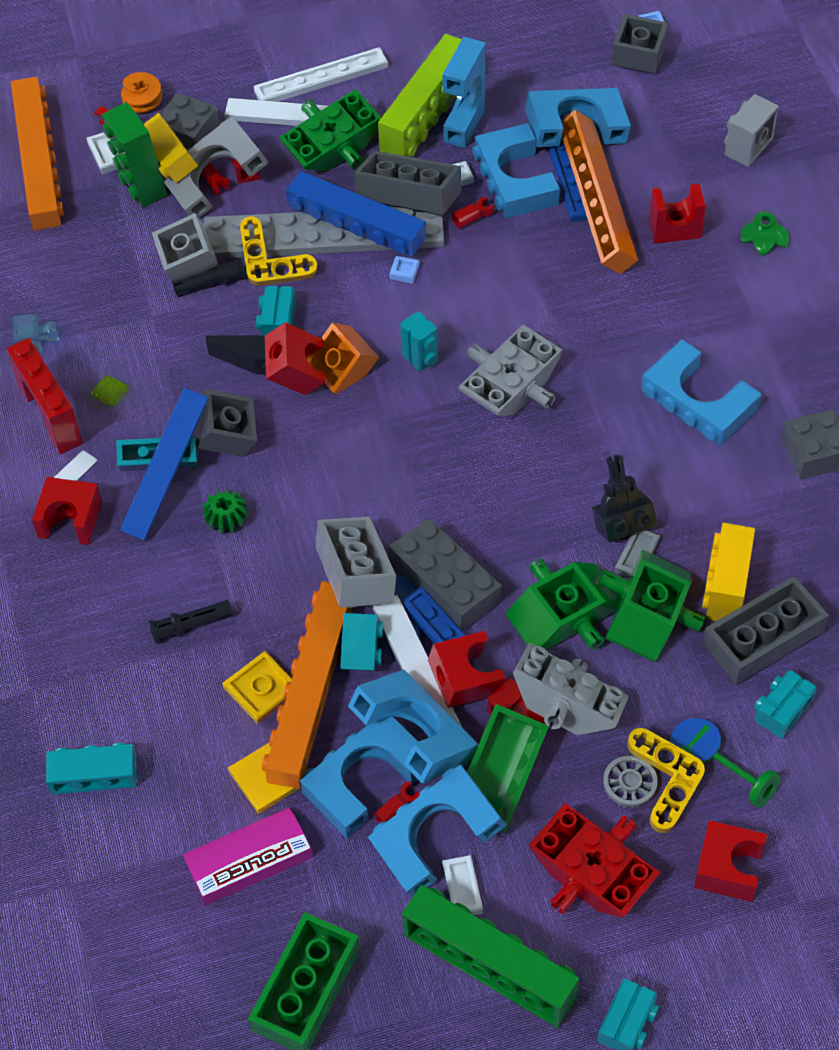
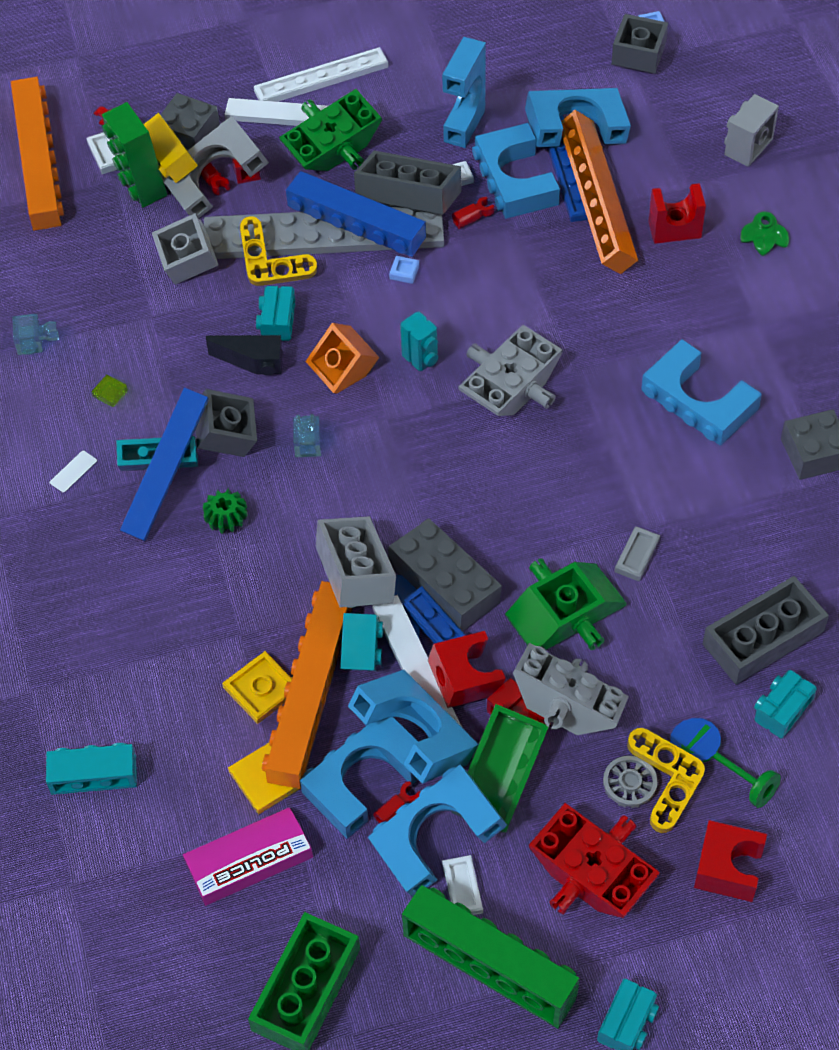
(39, 384): red arch -> none
(67, 500): red piece -> none
(141, 91): orange piece -> none
(178, 623): black pin -> none
(220, 274): black pin -> none
(286, 358): red piece -> none
(306, 436): none -> clear light blue brick
(418, 104): lime brick -> none
(623, 506): black brick -> none
(649, 605): green slope -> none
(728, 570): yellow brick -> none

